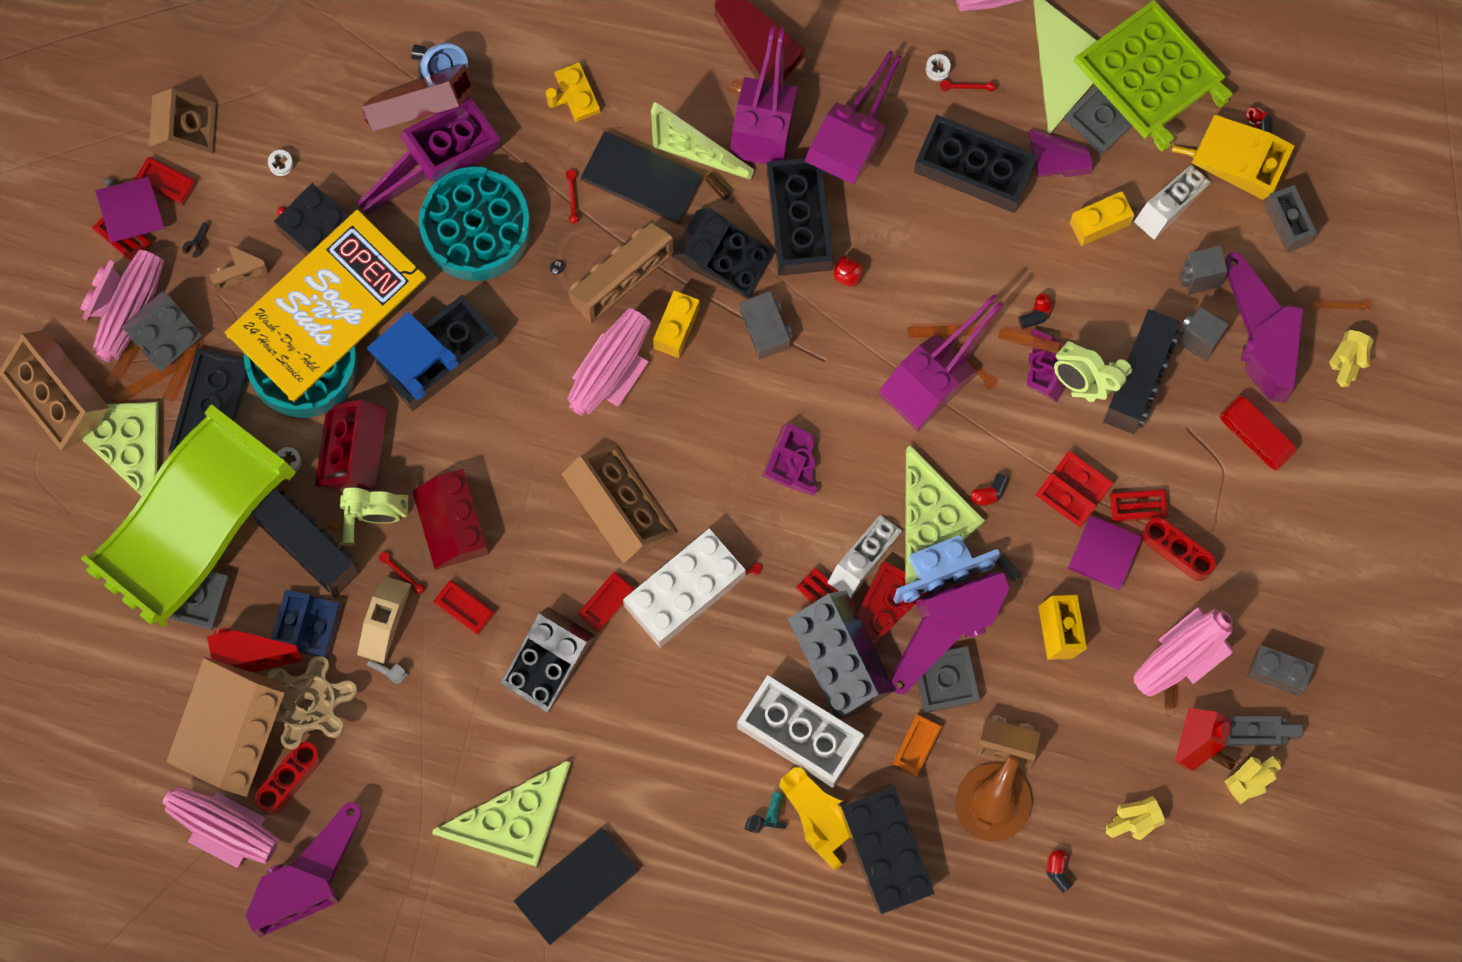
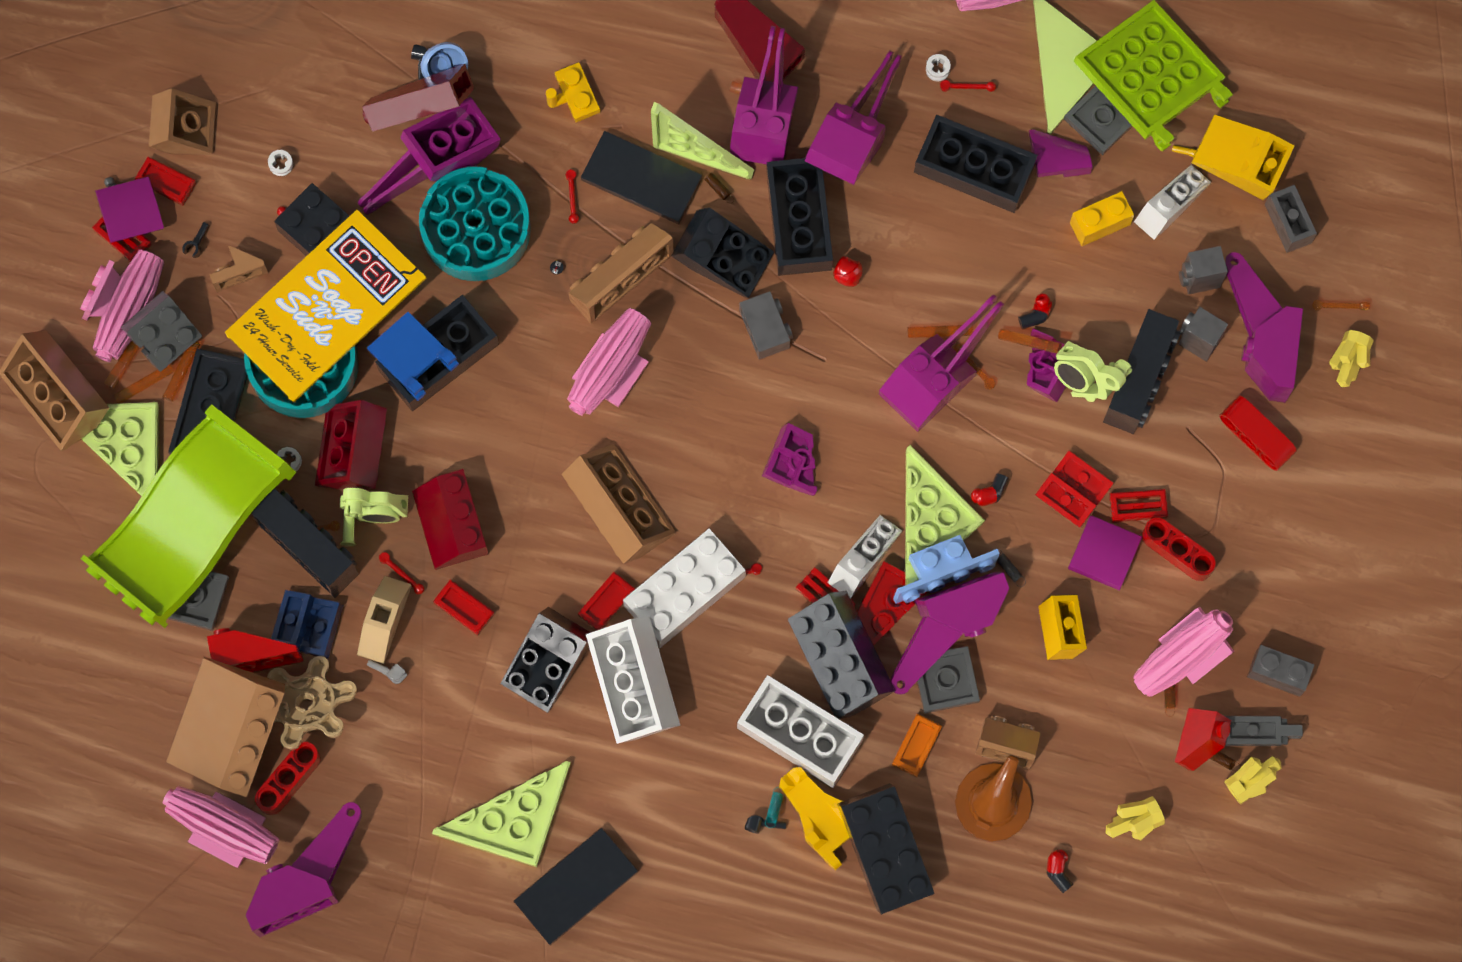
(633, 679): none -> white brick
(676, 324): yellow brick -> none
(1260, 119): arm -> none

